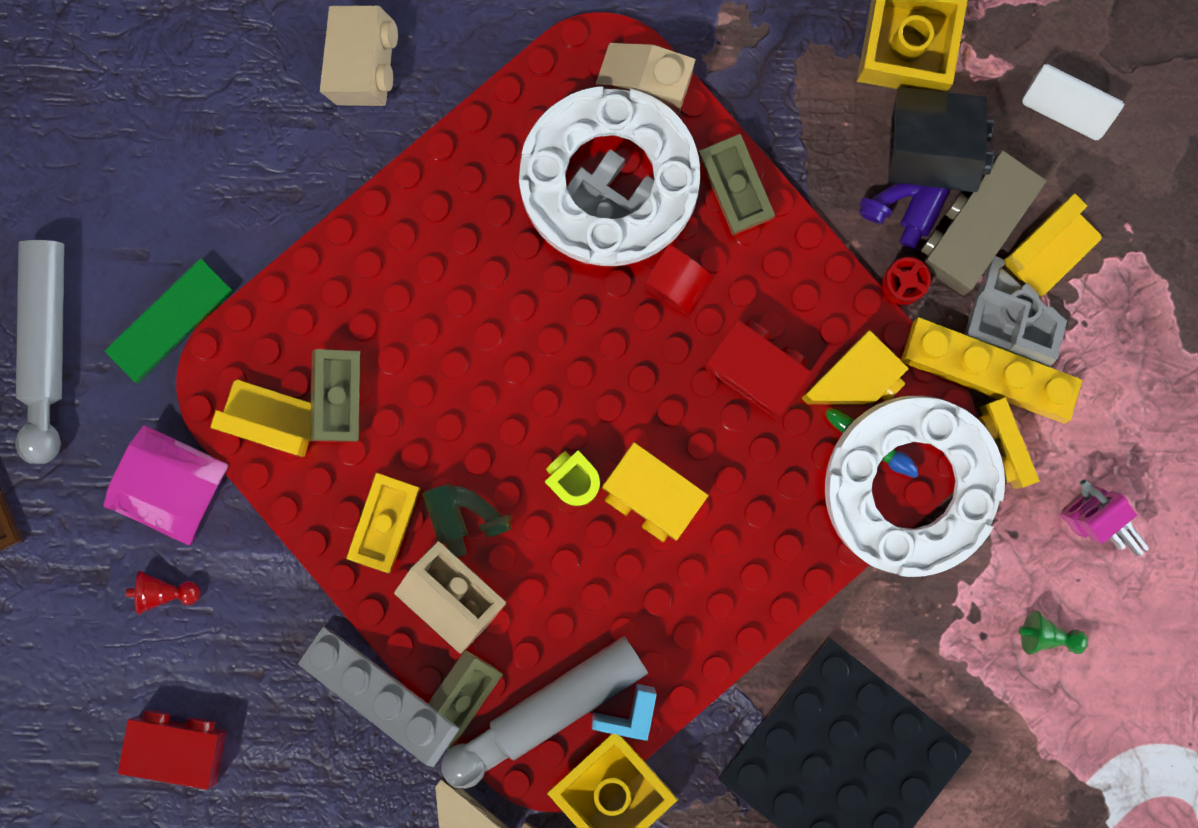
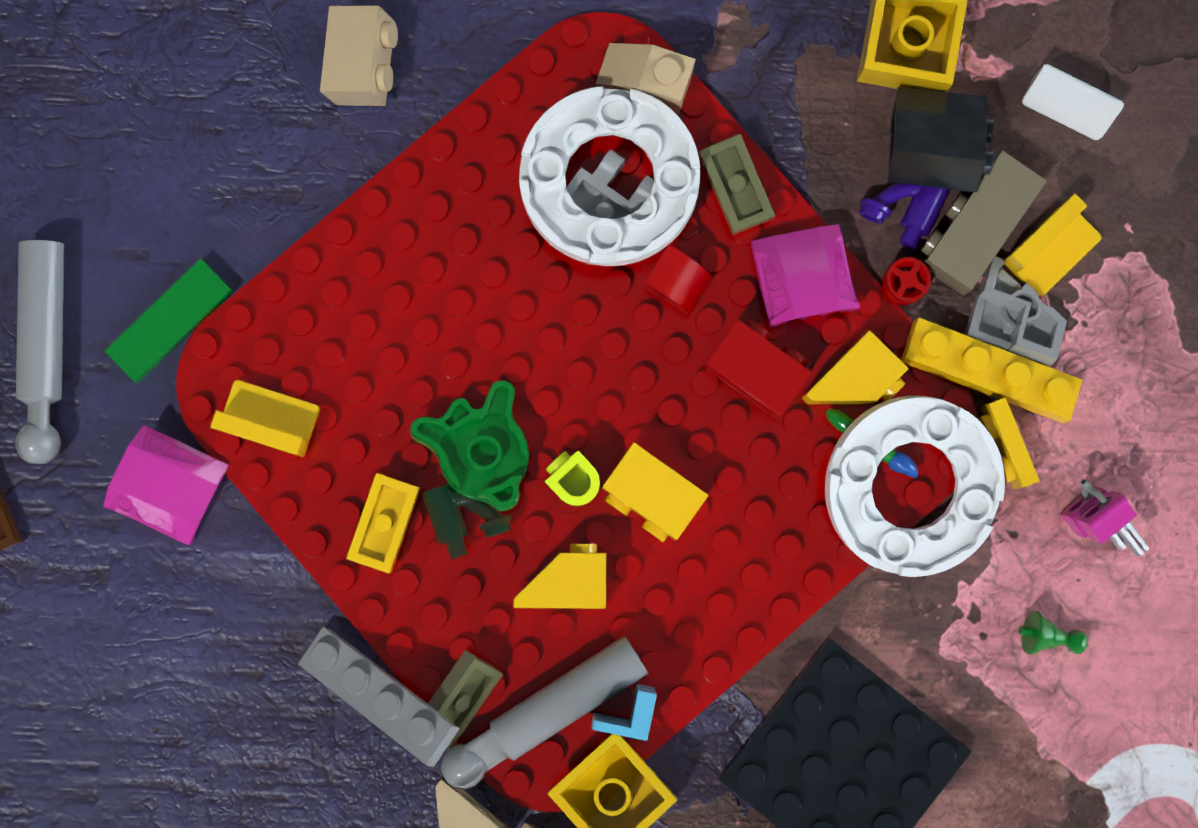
(153, 592): red piece -> none
(172, 750): red brick -> none
(335, 395): olive plate -> none
(449, 597): tan brick -> none
(479, 449): none -> green tile
(569, 581): none -> yellow slope
(804, 274): none -> dark pink slope

